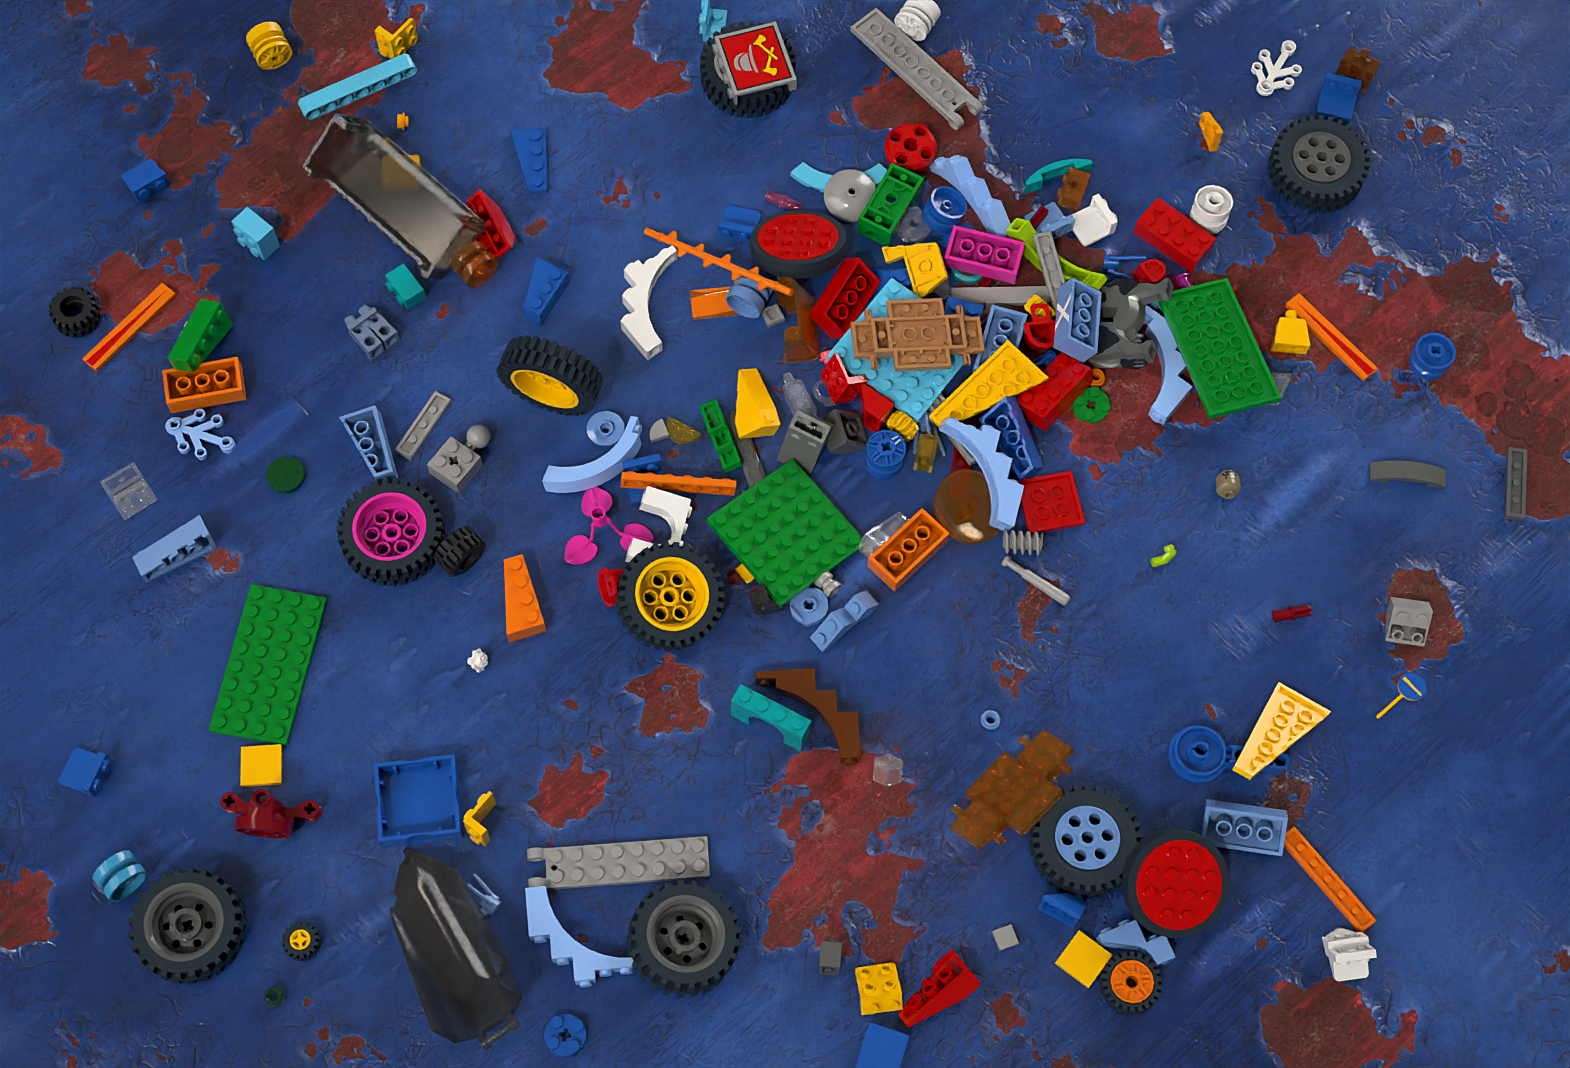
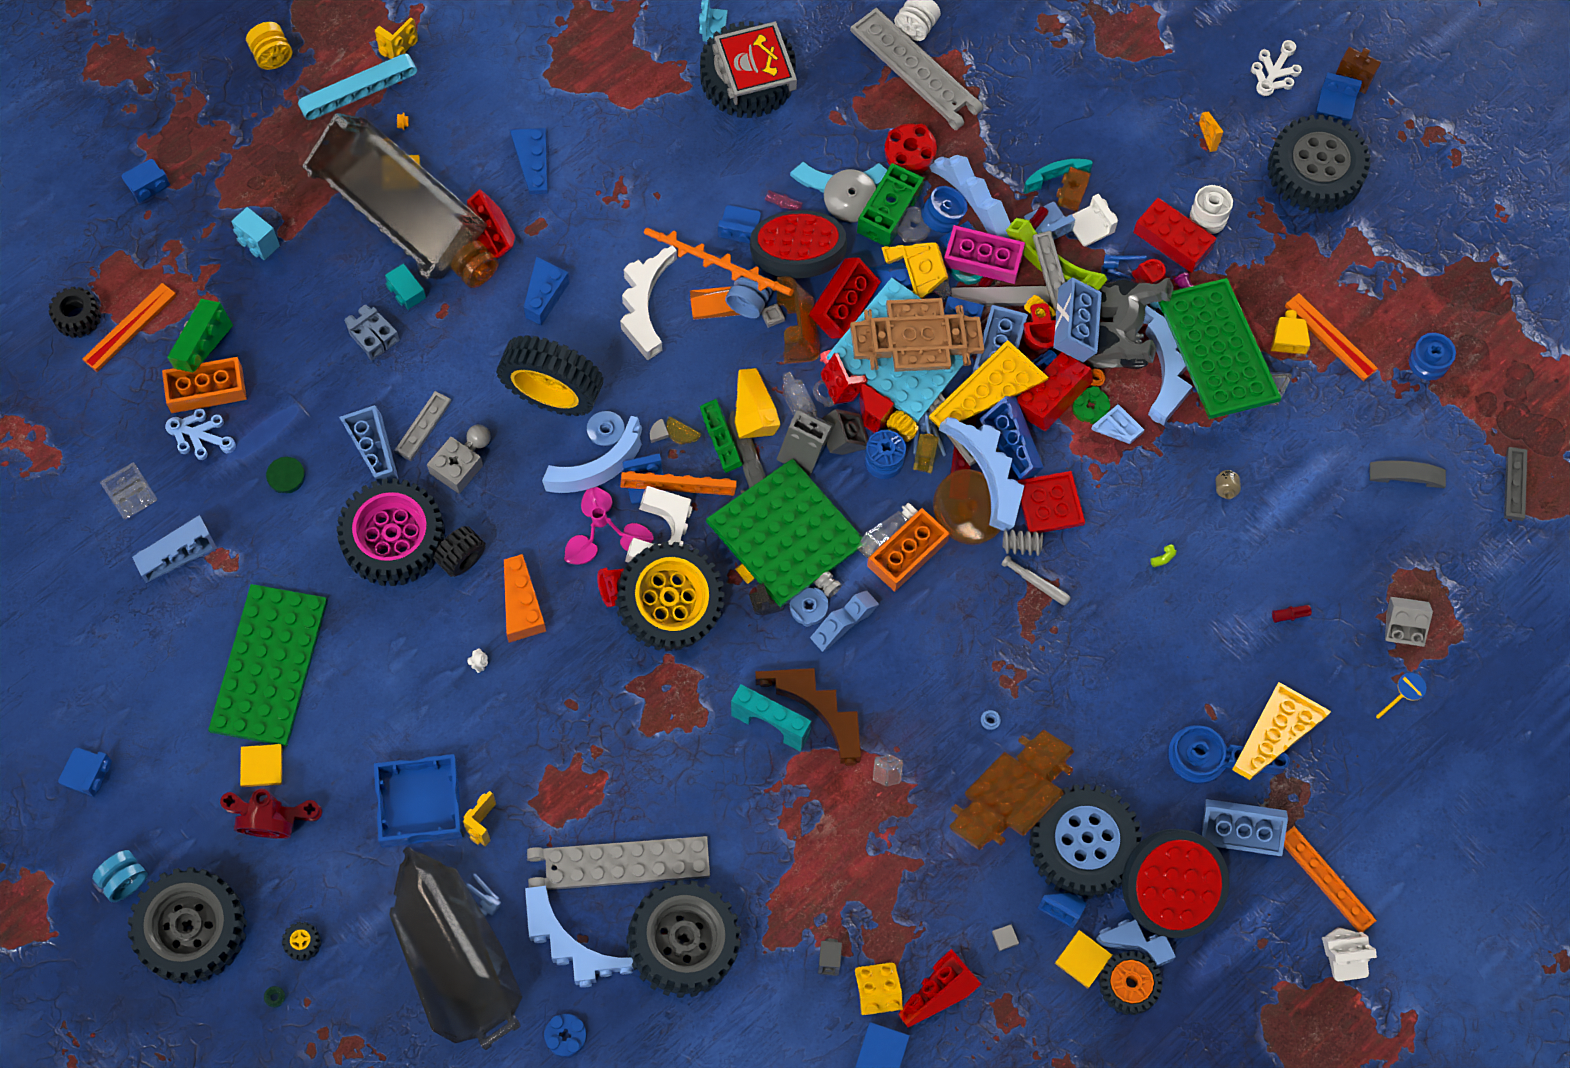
(908, 511): none -> white plate
(1118, 425): none -> light blue wing

